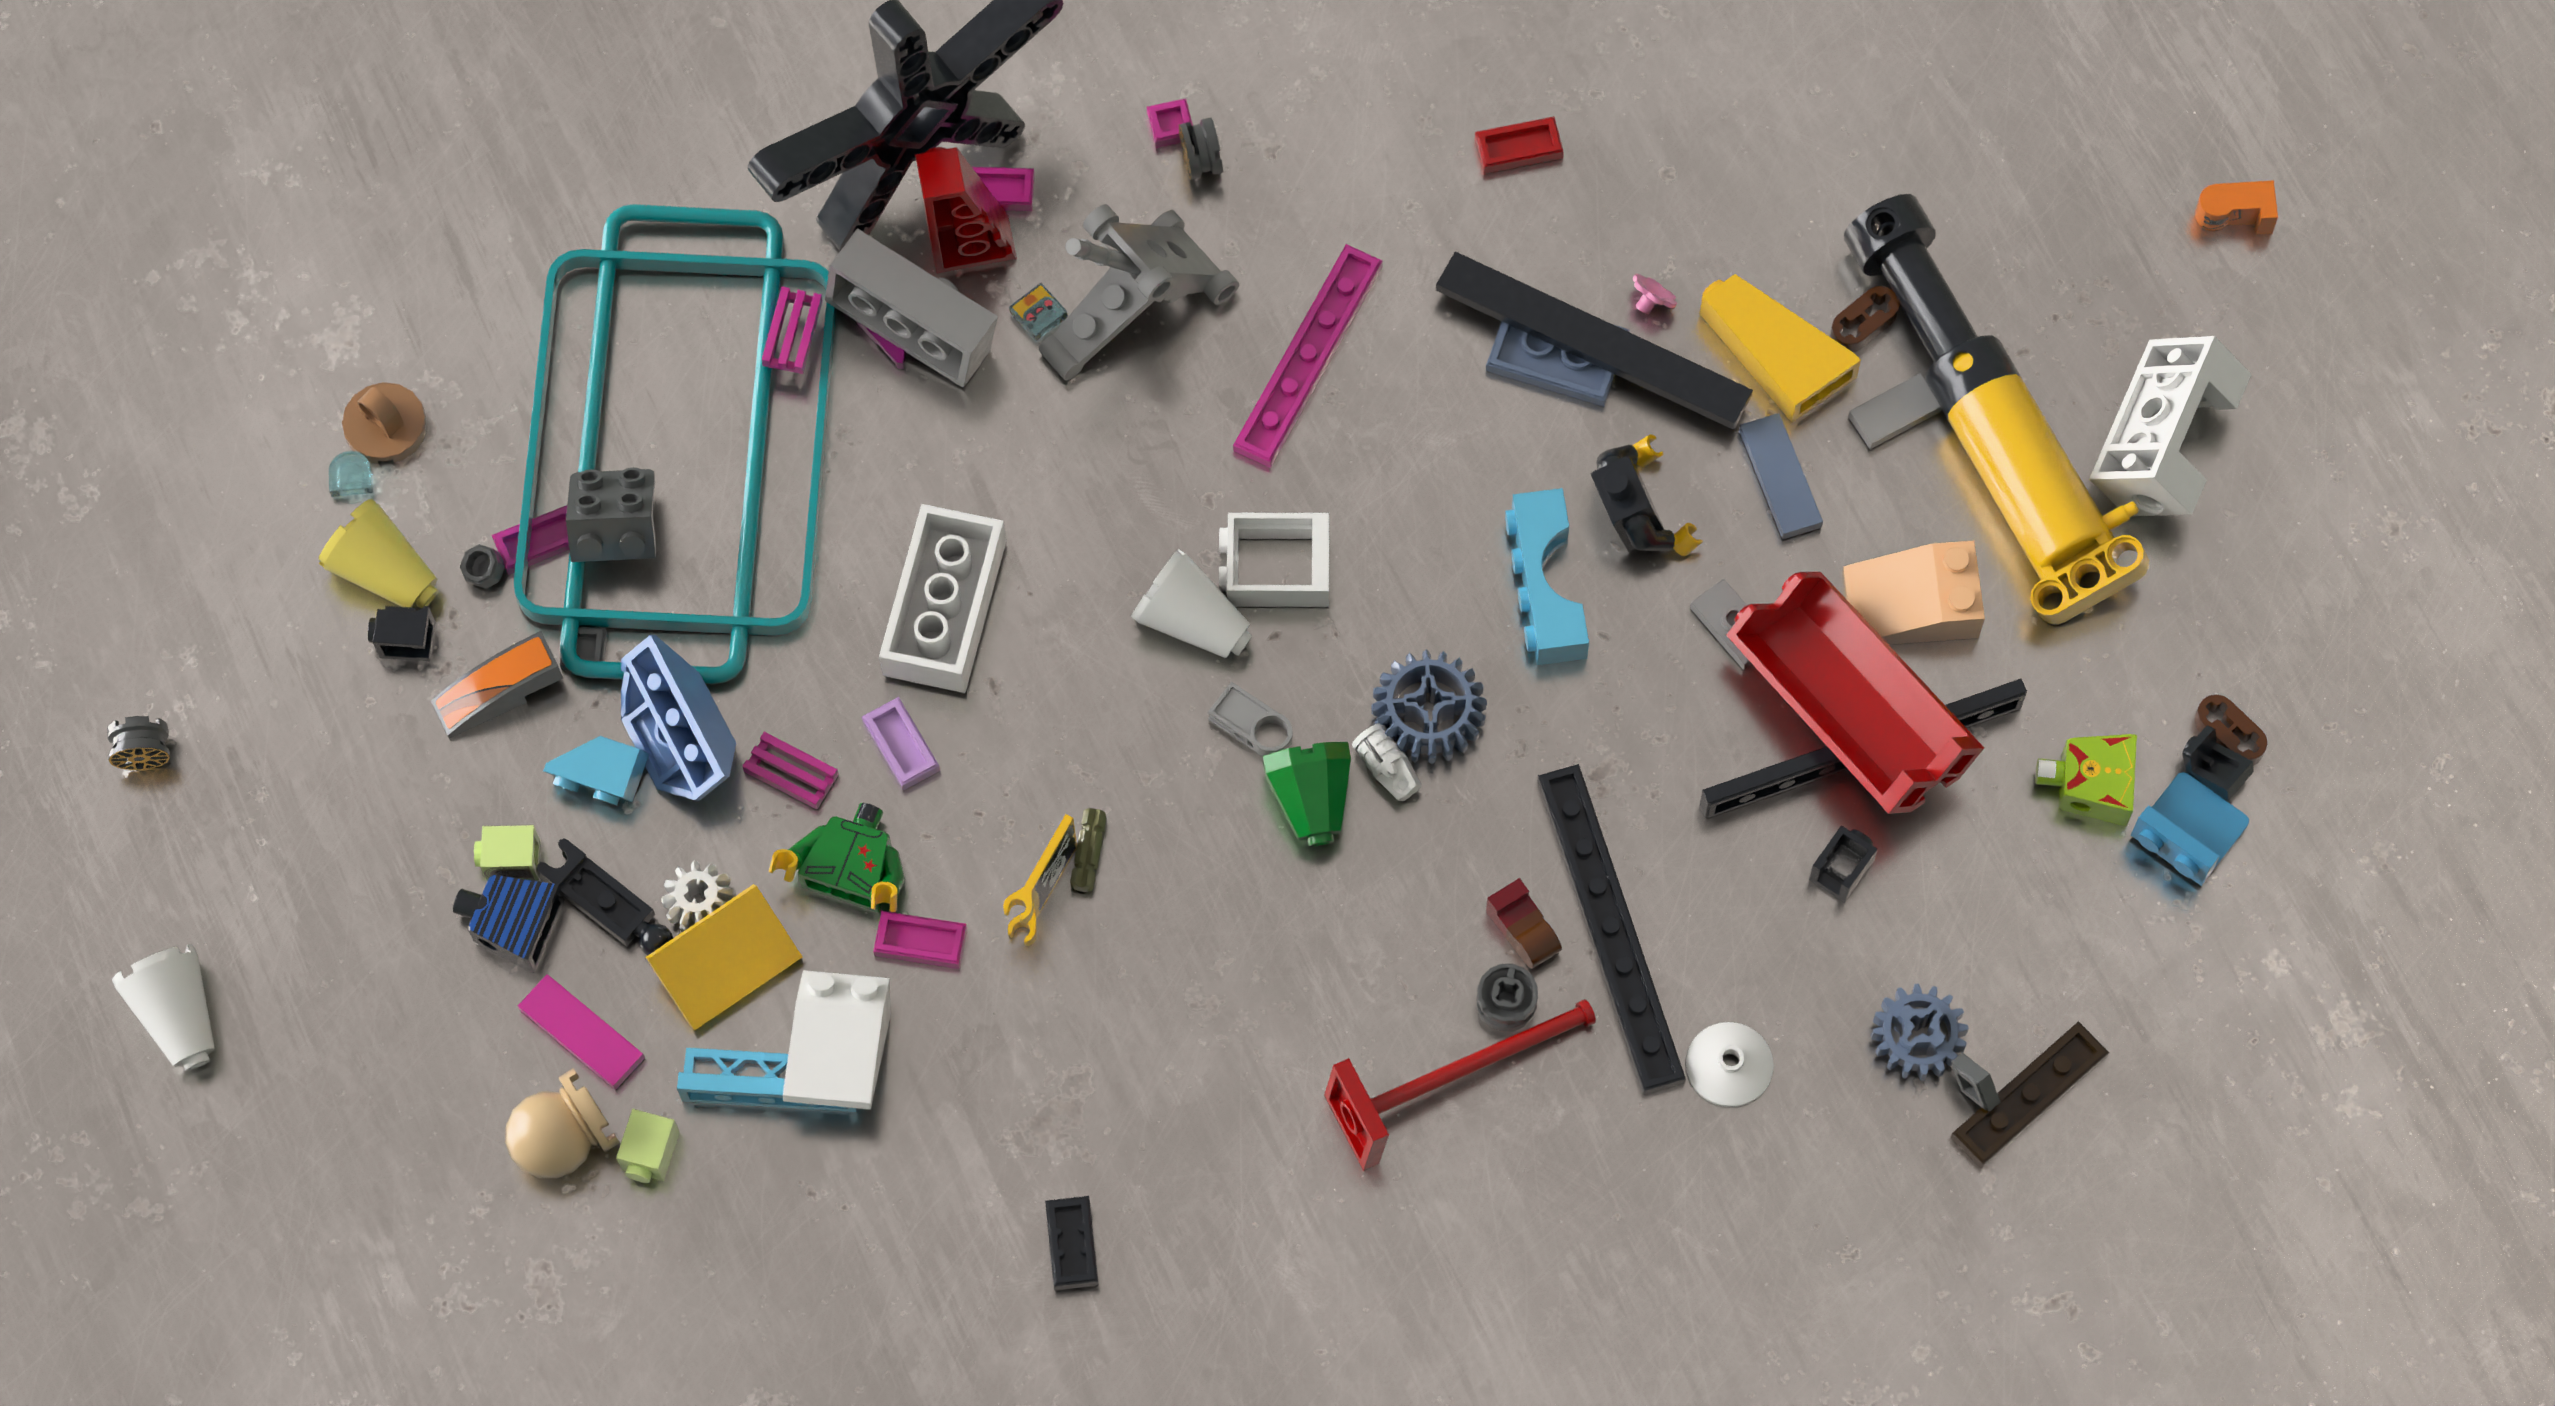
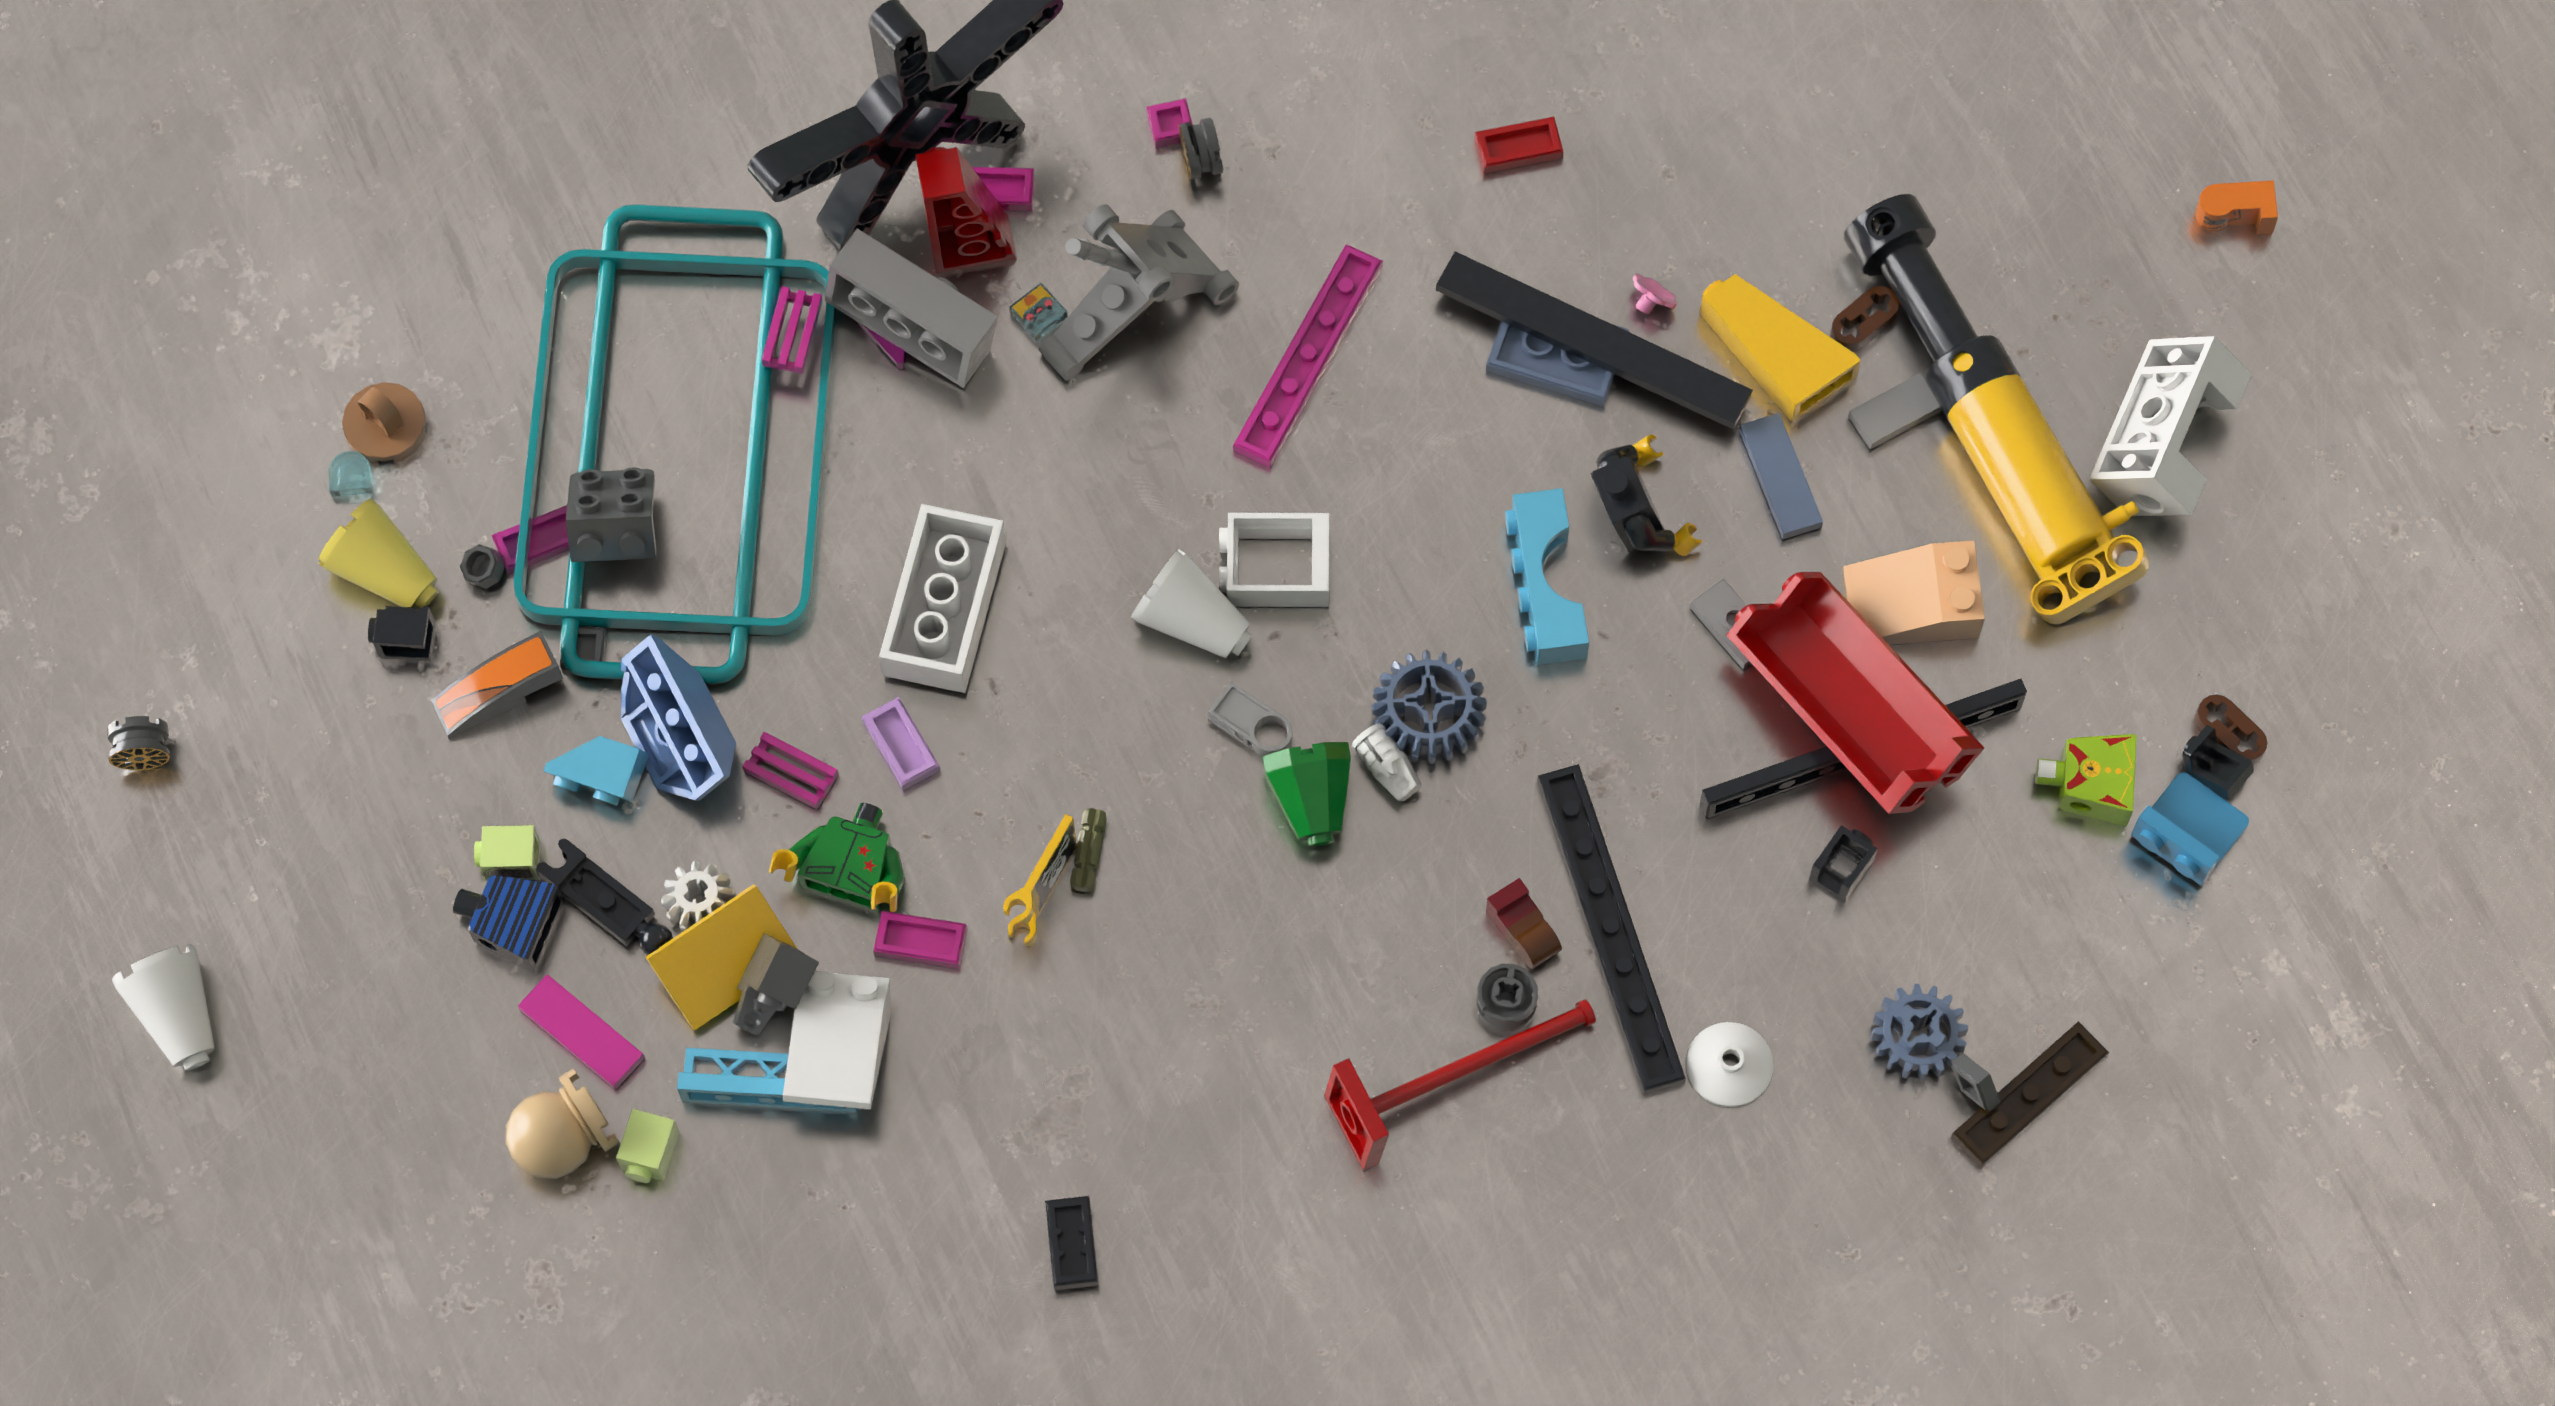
(771, 982): none -> dark grey hinge

